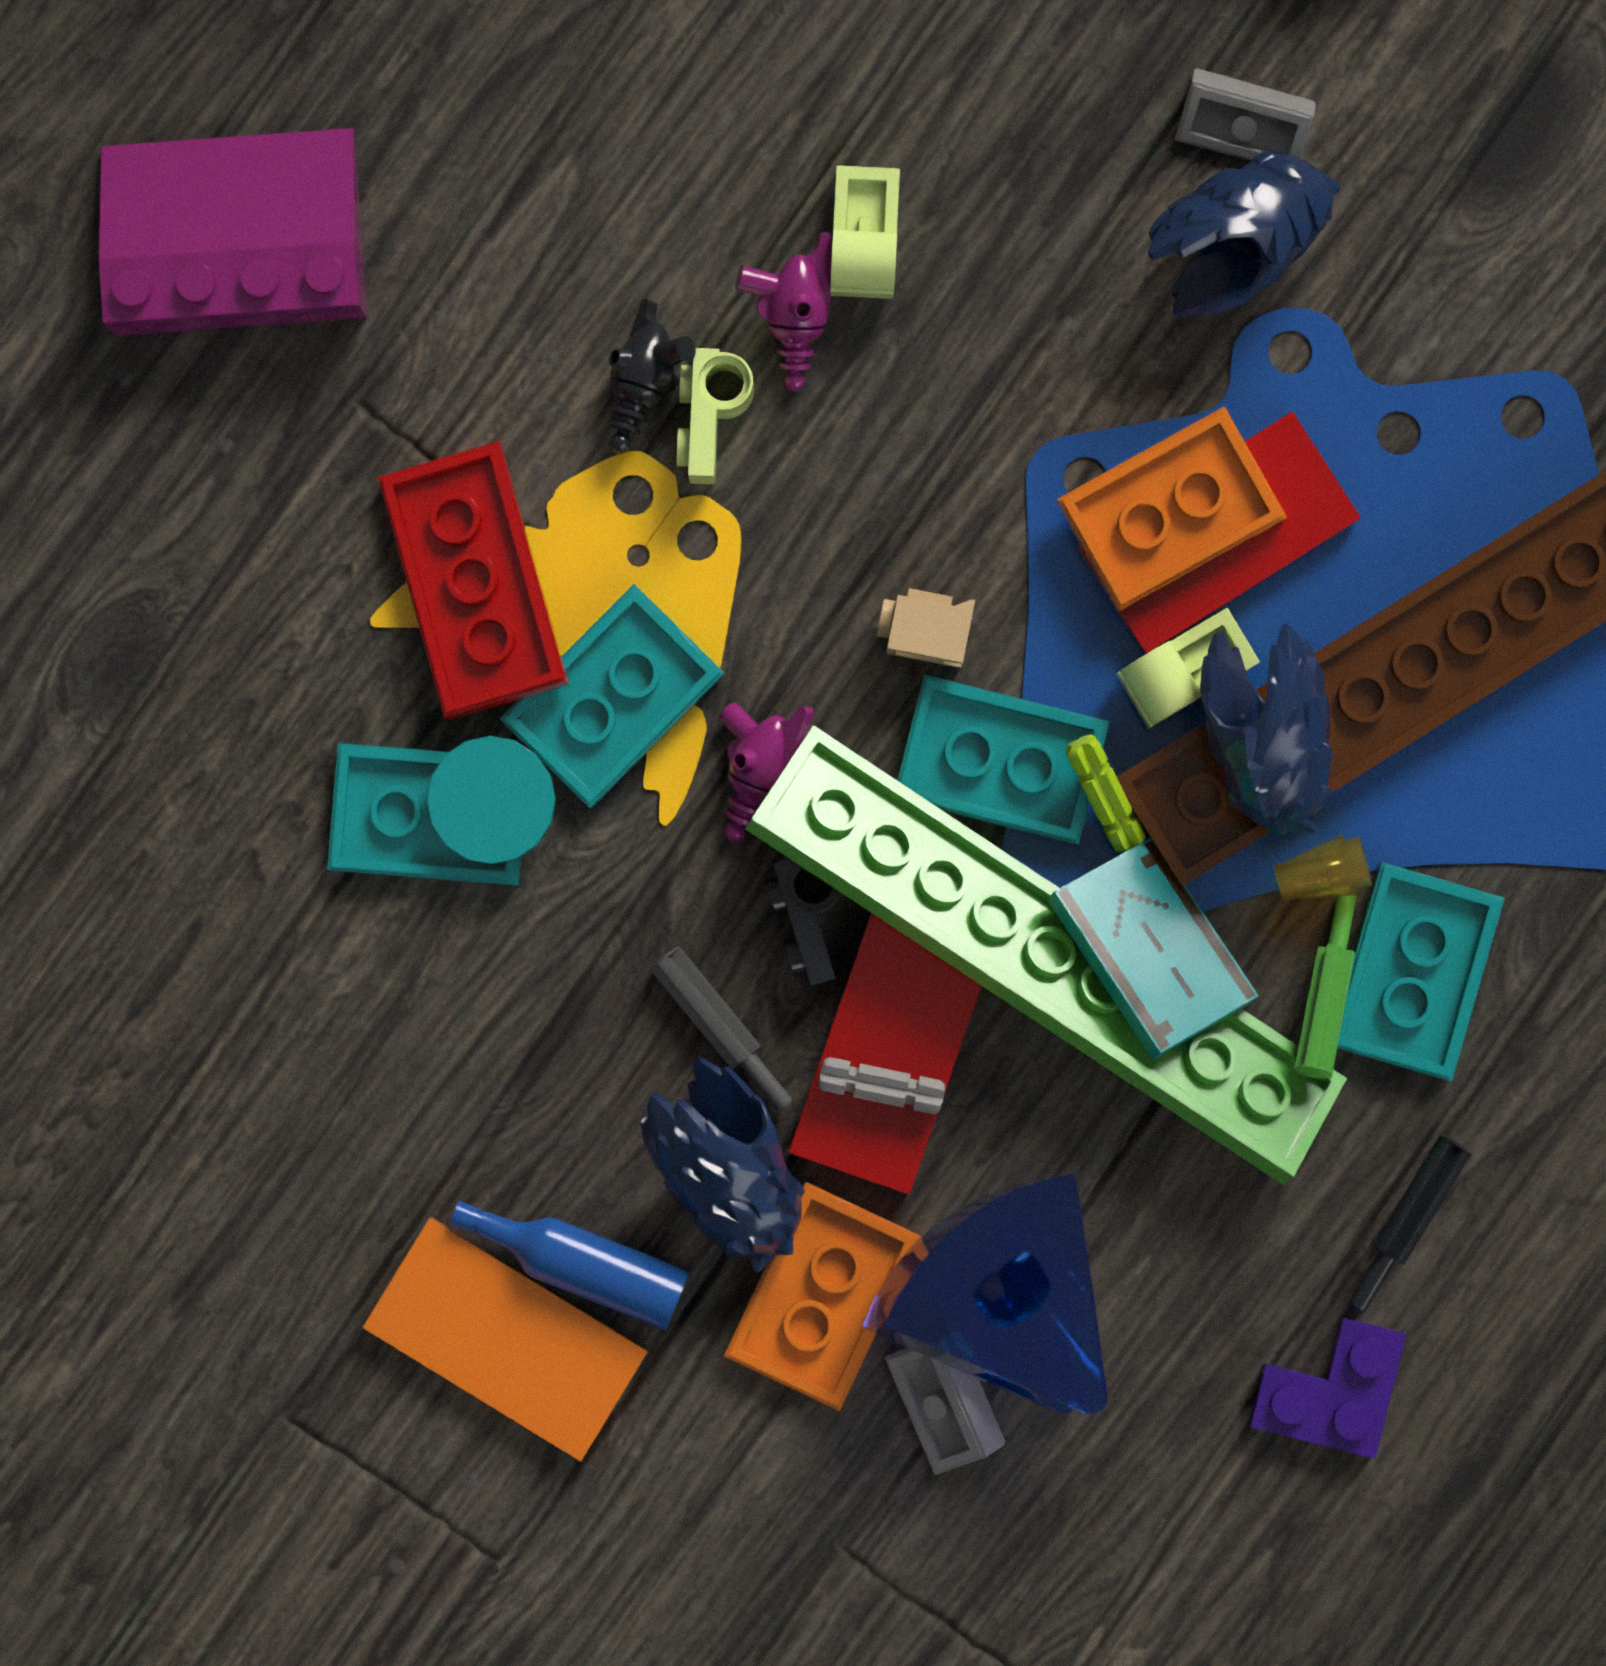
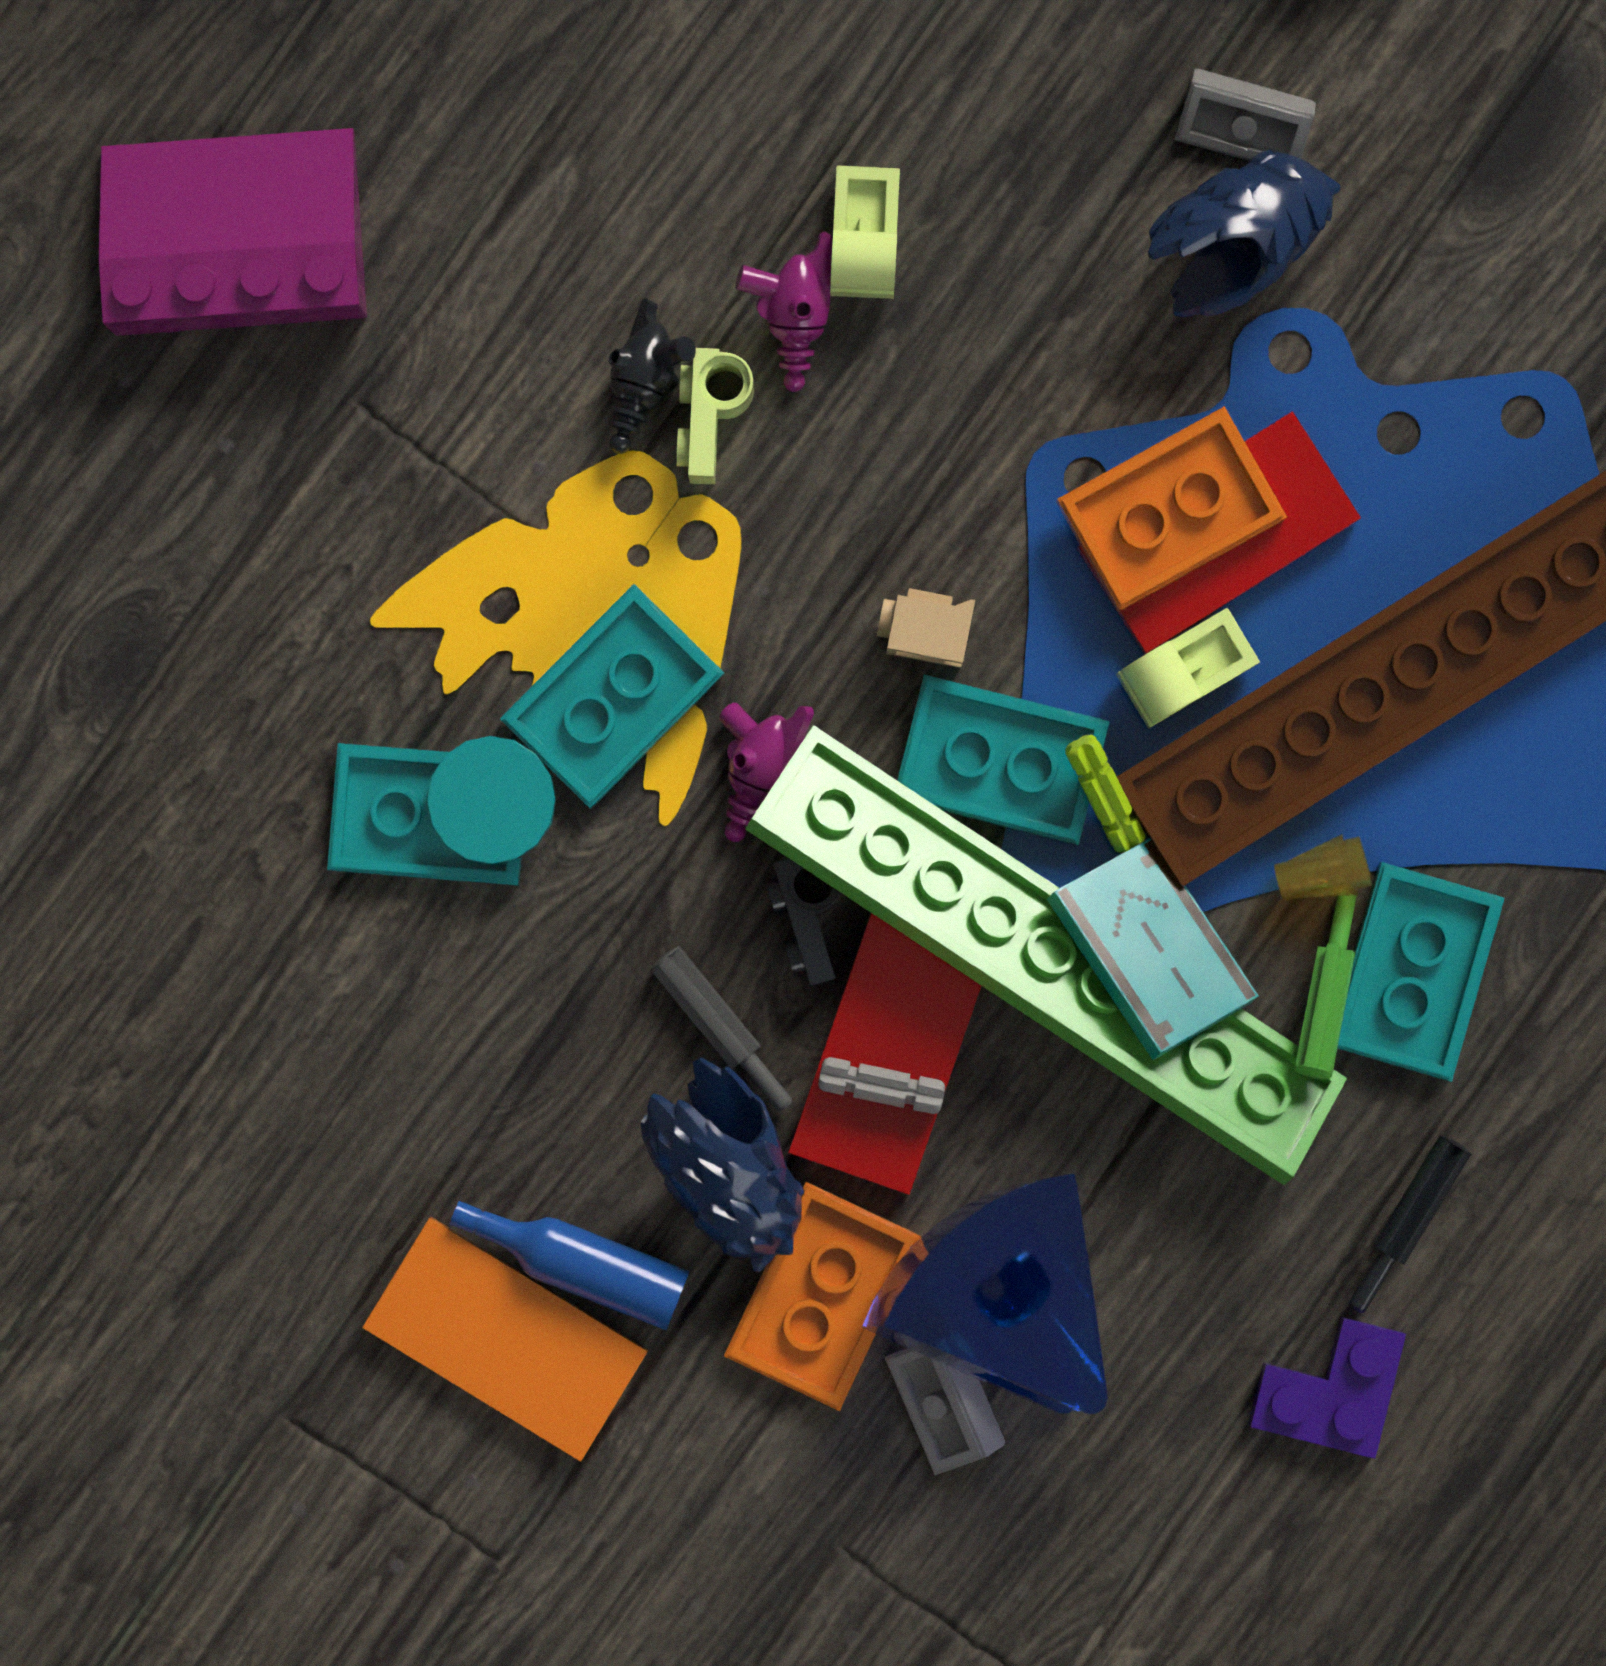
(473, 581): red tile -> none
(1274, 748): dark blue head -> none

